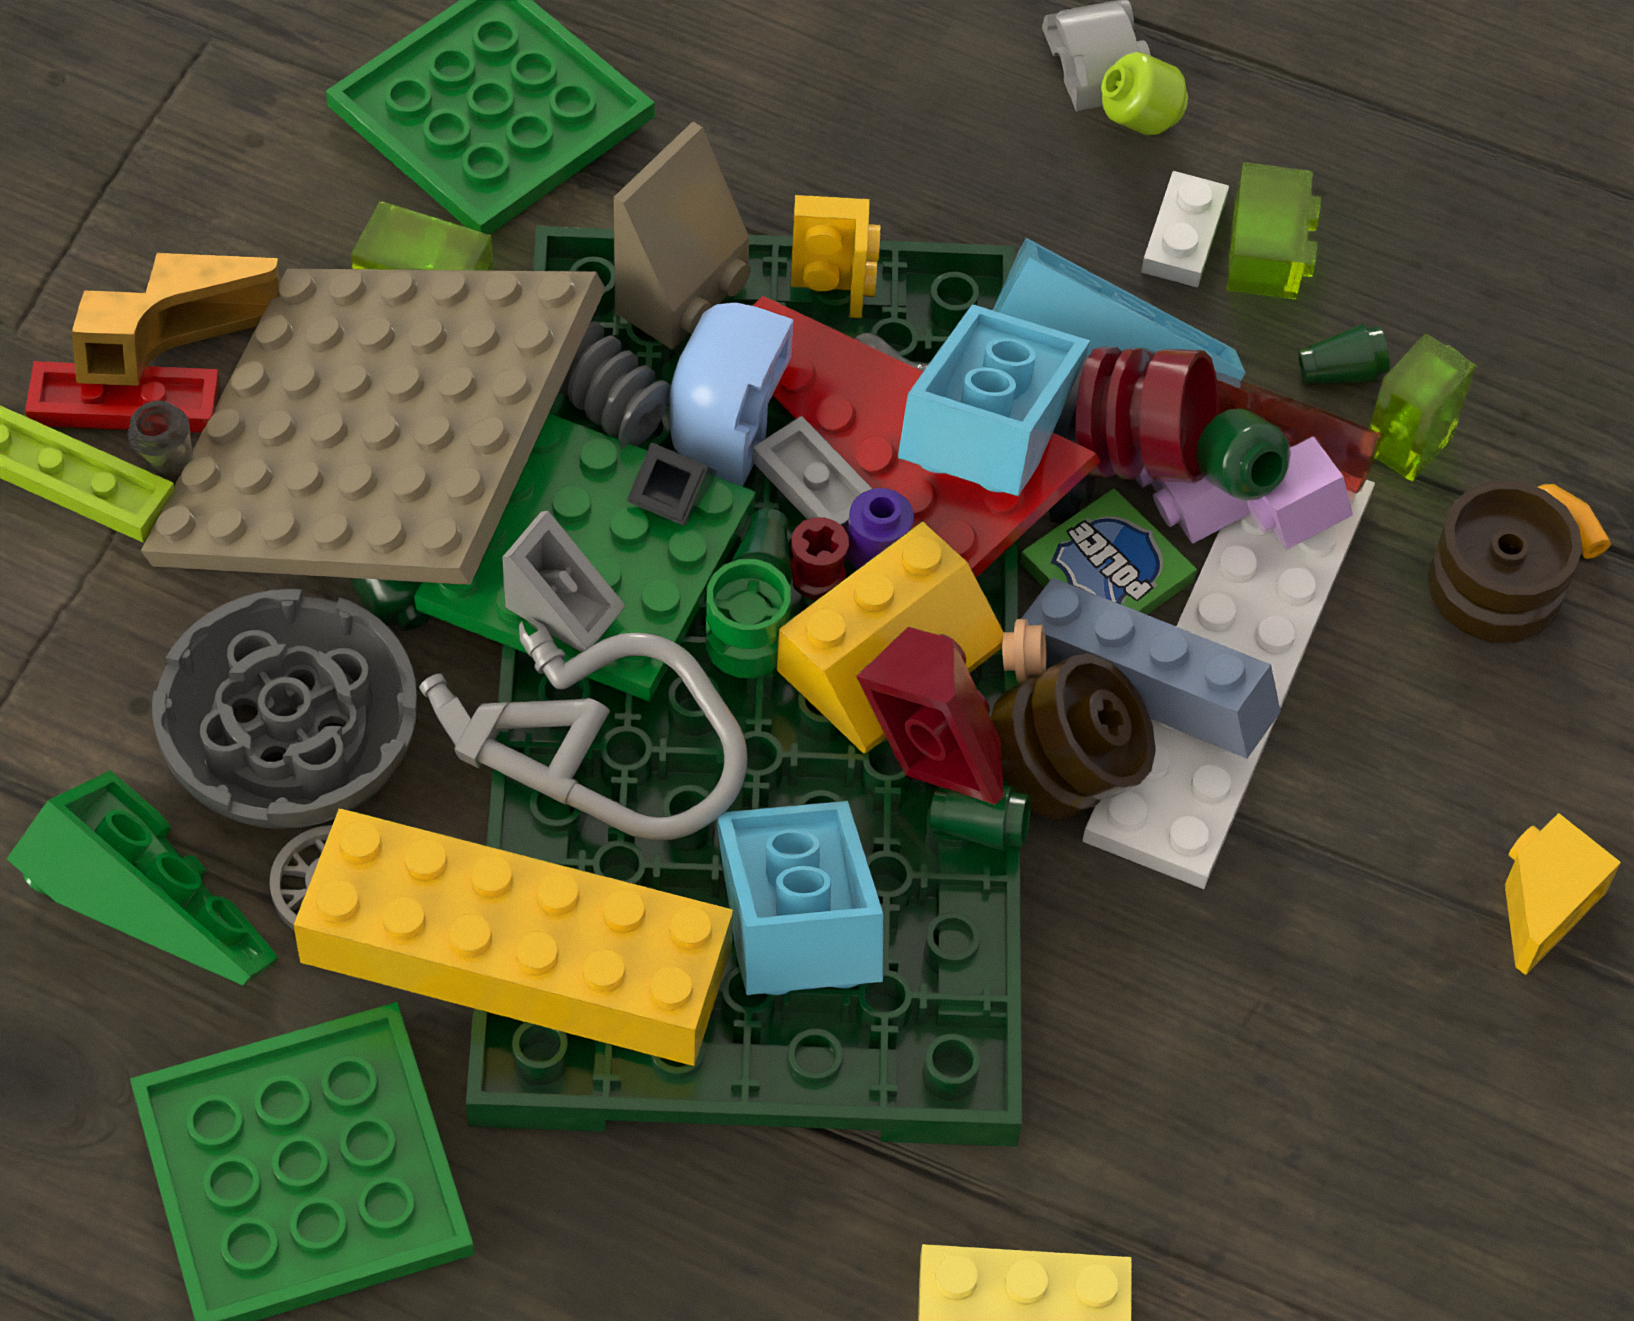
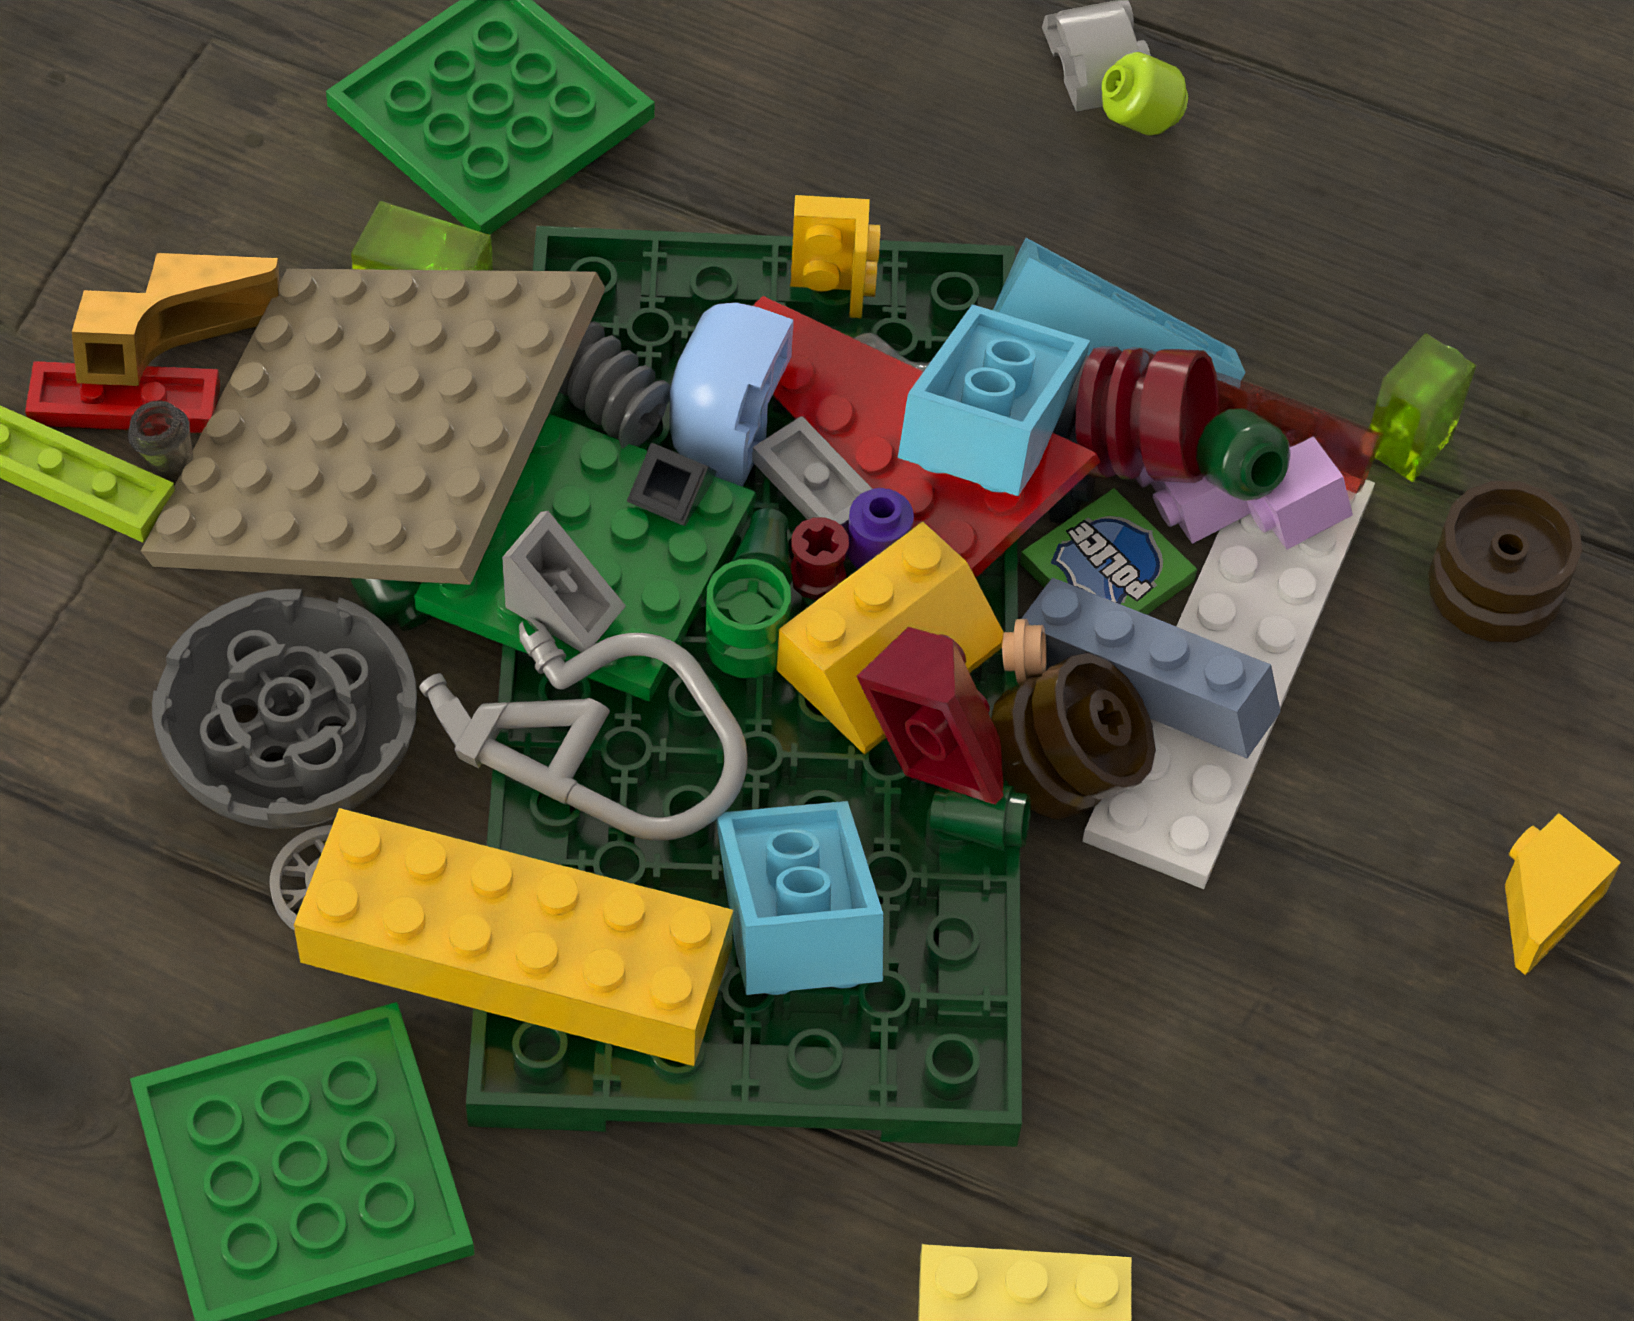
(110, 860): green wedge -> none
(677, 240): dark tan slope -> none
(1185, 229): white plate -> none
(1272, 231): clear neon green brick -> none
(1346, 357): dark green cone -> none
(1593, 536): light orange arm -> none

